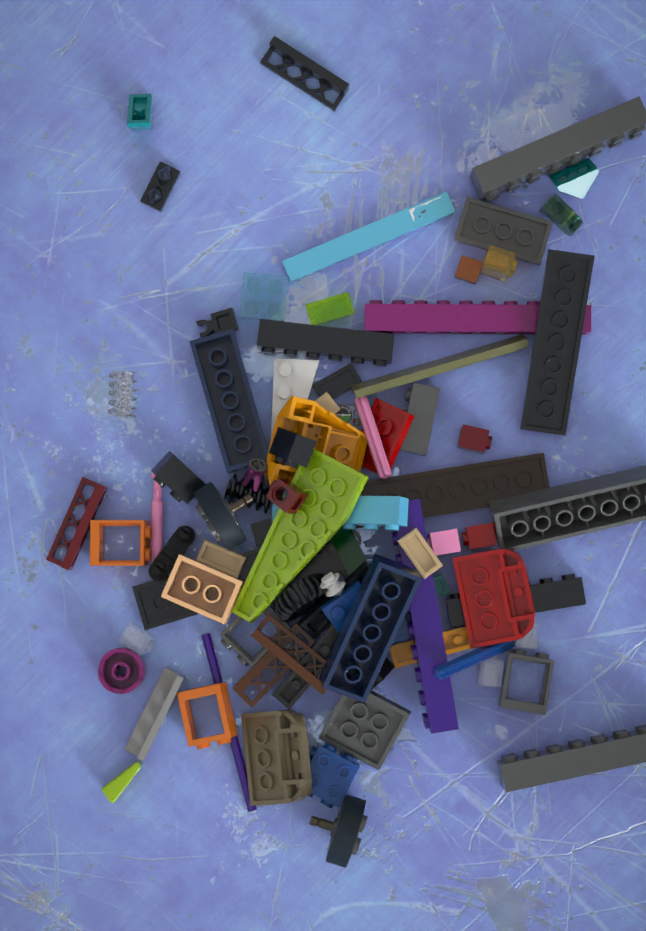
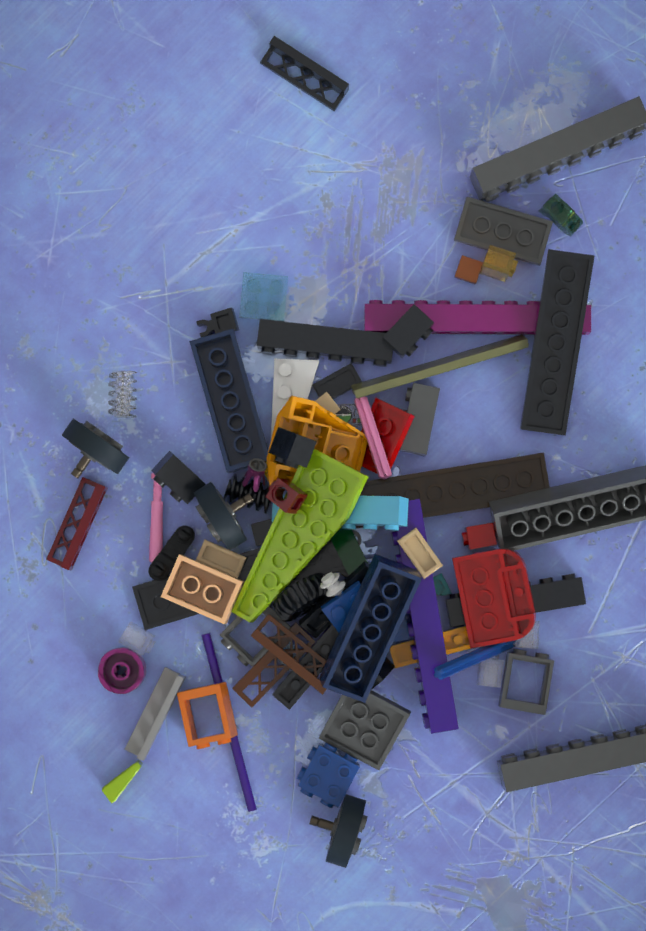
(94, 446): none -> black wheel
(97, 542): orange window -> none
(140, 112): teal slope -> none
(160, 186): black tile -> none
(276, 757): dark tan plate -> none
(330, 309): clear neon green plate -> none
(368, 236): medium azure tile -> none
(408, 331): none -> black brick
(444, 542): bright pink brick -> none
(474, 439): dark red brick -> none
(575, 179): teal slope -> none

